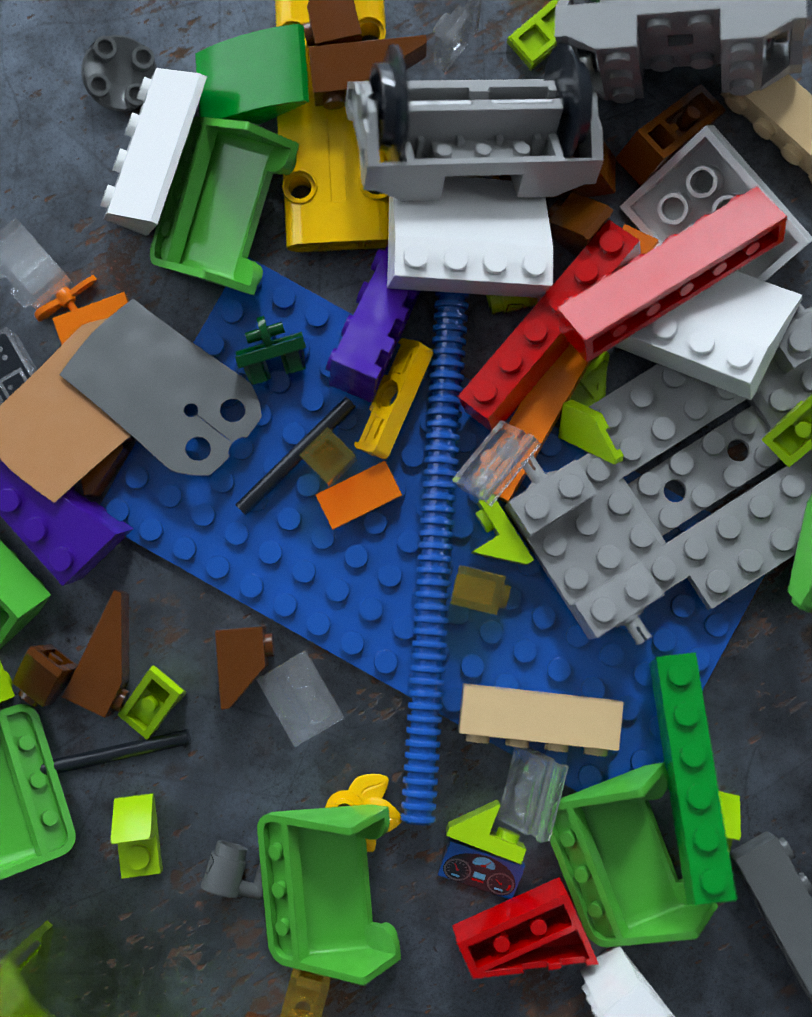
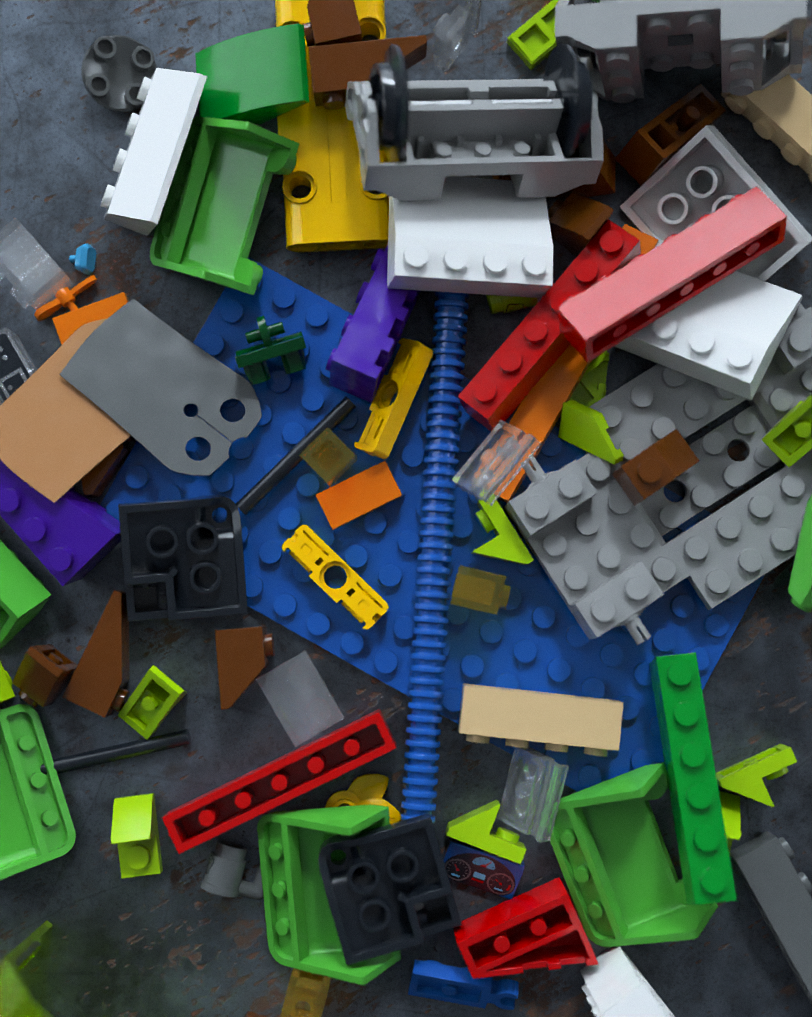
(84, 259): none -> dark azure rock
(182, 559): none -> black slope
(279, 781): none -> red brick
(317, 557): none -> yellow piece
(387, 888): none -> black slope
(456, 985): none -> blue plate
(655, 467): none -> reddish brown slope
(747, 775): none -> lime slope

